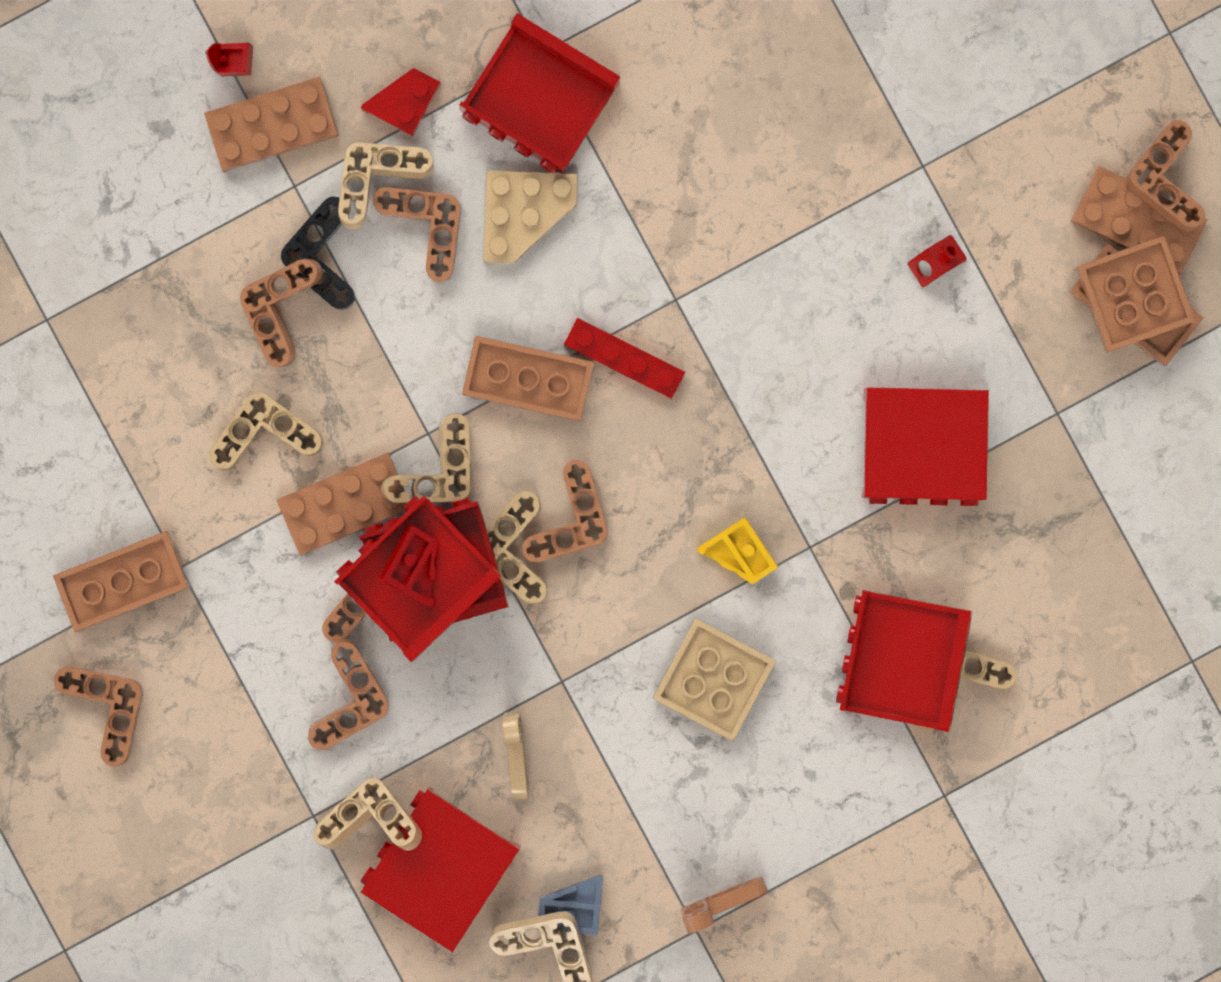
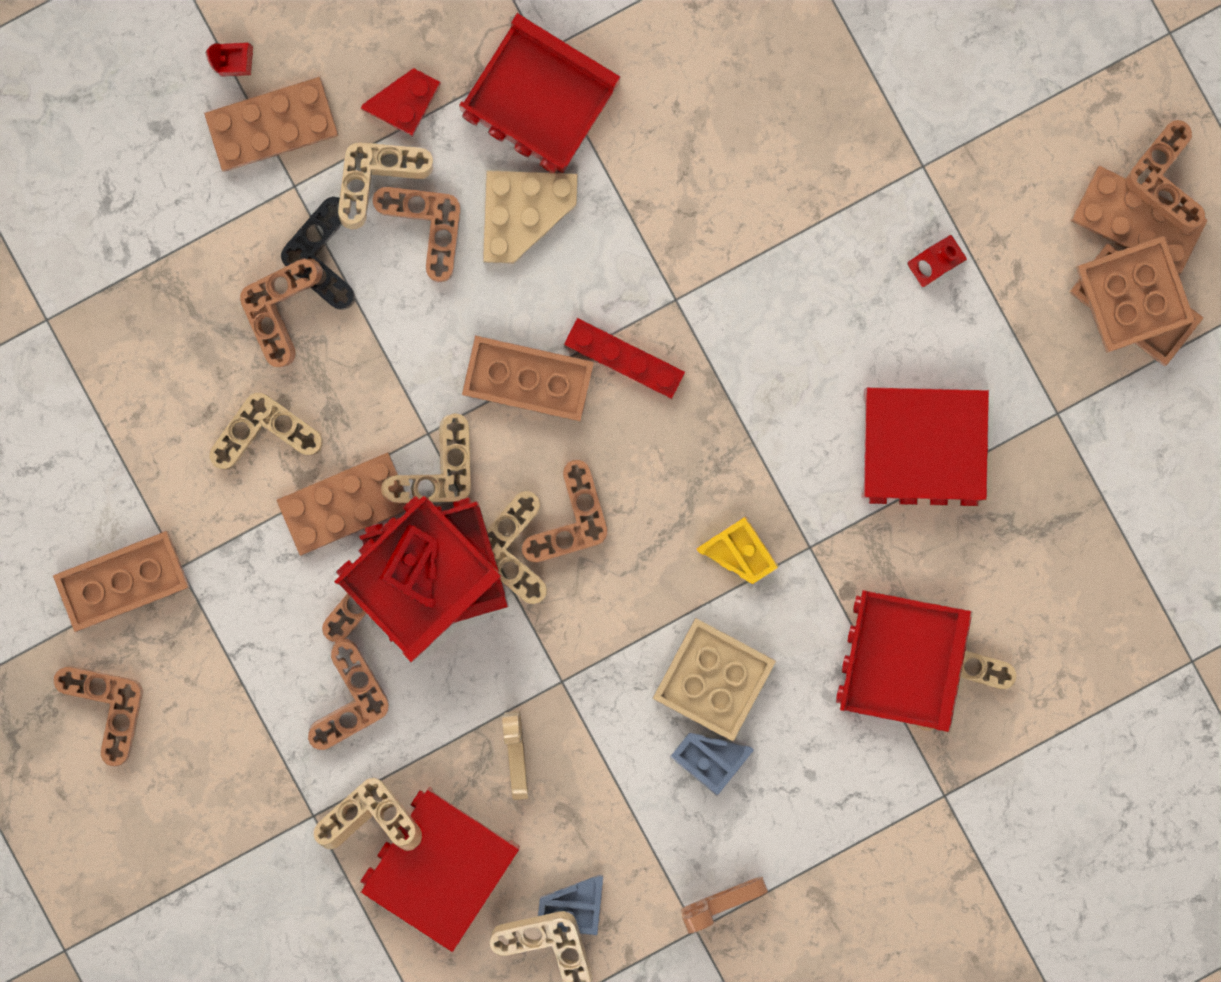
(710, 760): none -> sand blue wing

